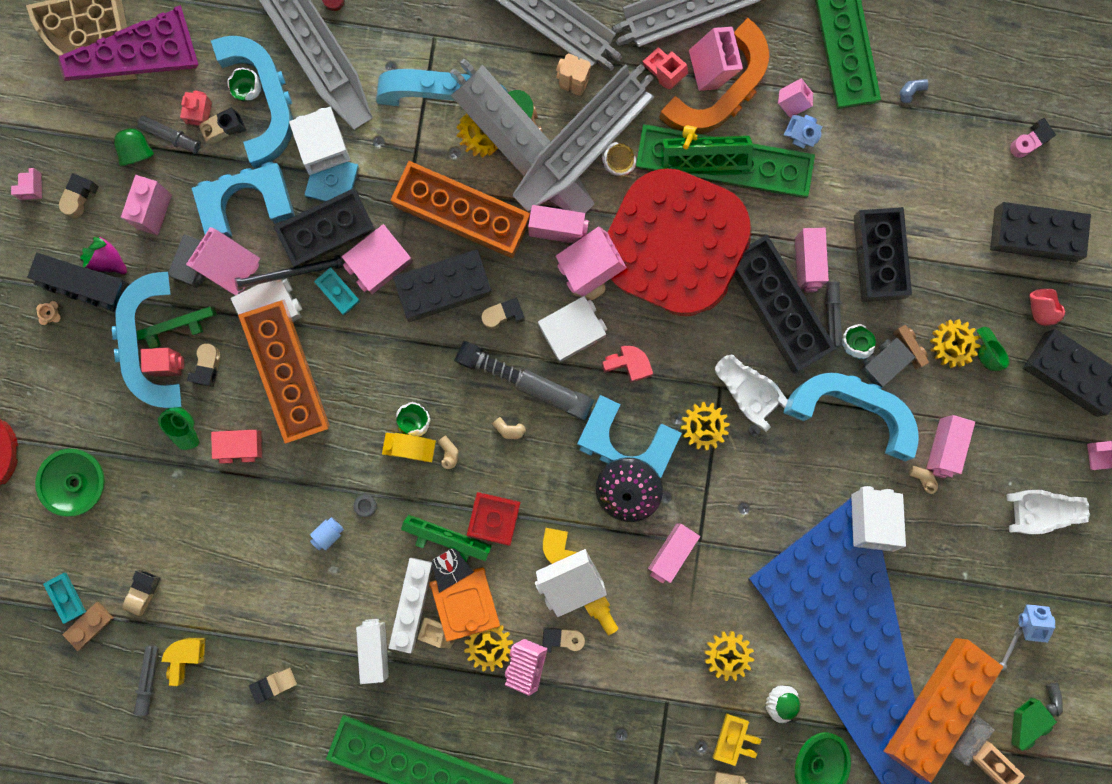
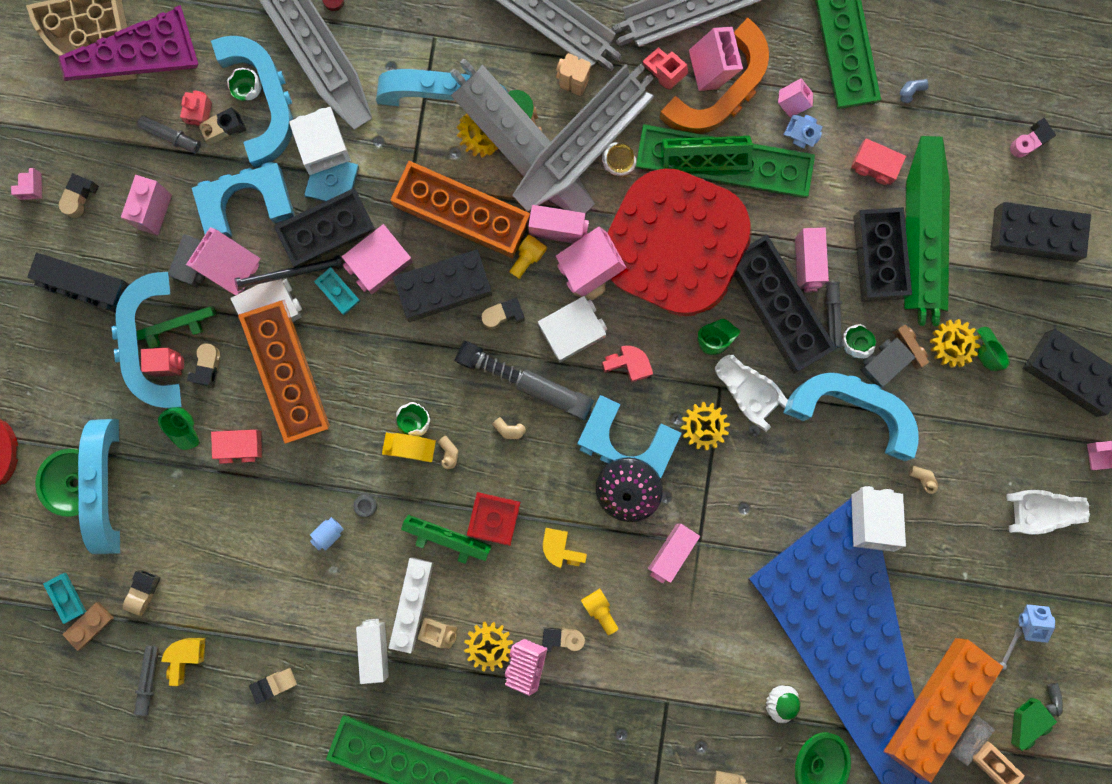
(42, 310): light nougat plate -> none
(93, 486): none -> medium azure arch
(102, 257): dark pink hat -> none
(131, 146): green hair -> none
(450, 569): black sticker -> none
(466, 606): orange container -> none
(530, 251): none -> yellow pin
(570, 583): white brick -> none
(689, 134): yellow hand -> none
(717, 336): none -> green cap
(727, 666): yellow gear -> none
(731, 740): yellow hinge -> none
(878, 162): none -> coral brick
(928, 229): none -> green hinge
(950, 446): bright pink brick -> none
(1046, 307): coral hair -> none

